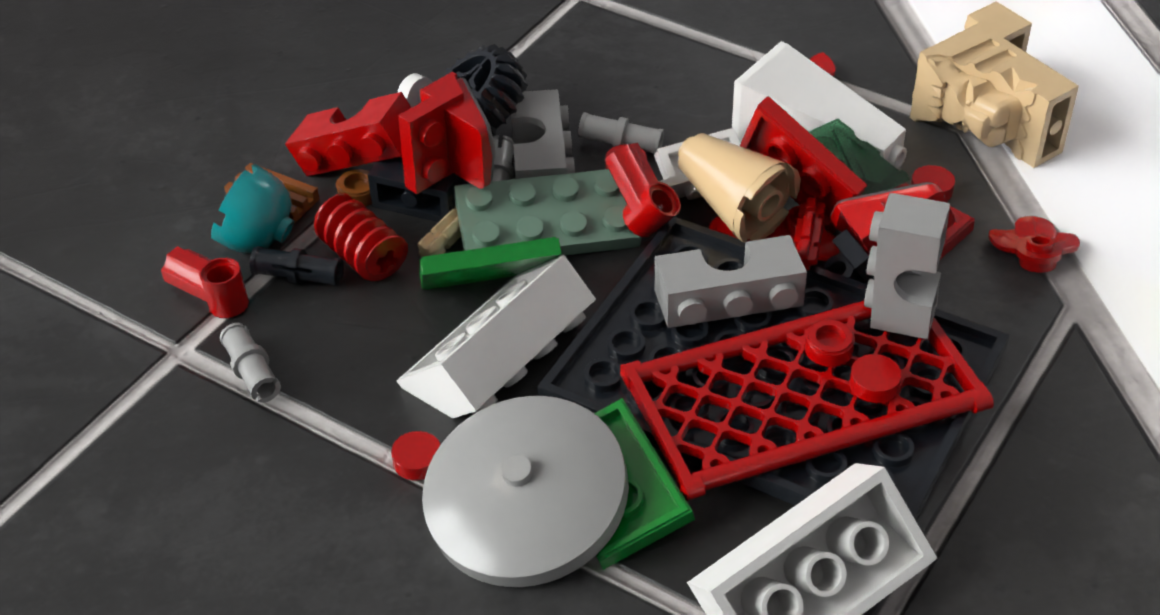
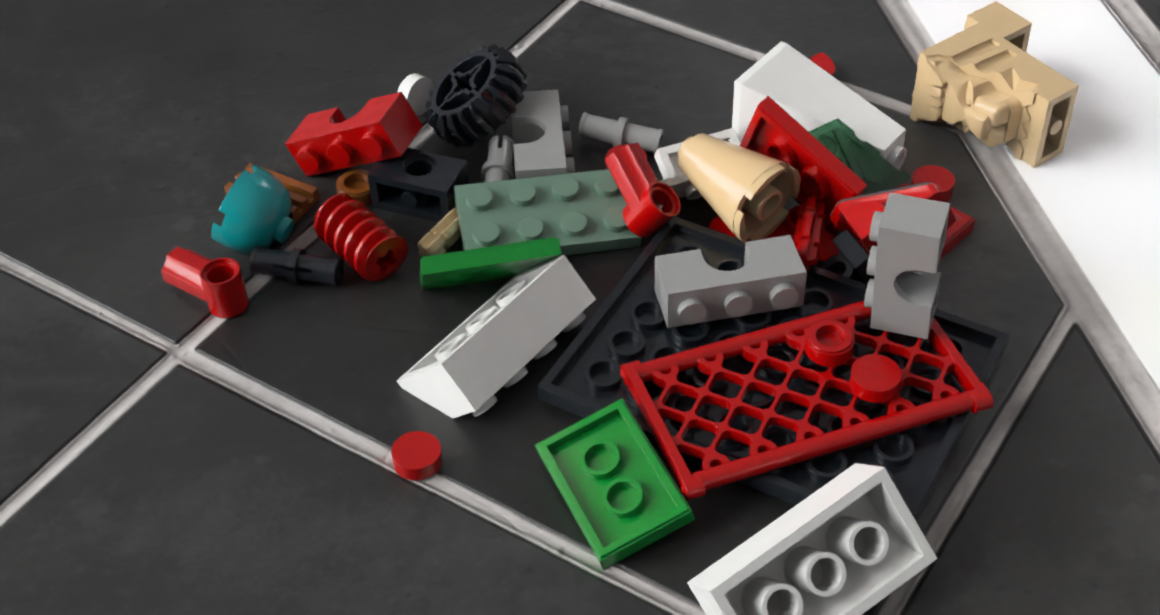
(250, 362): light grey pin -> none
(446, 136): red piece -> none
(525, 491): light grey dish -> none
(1035, 243): red plate -> none

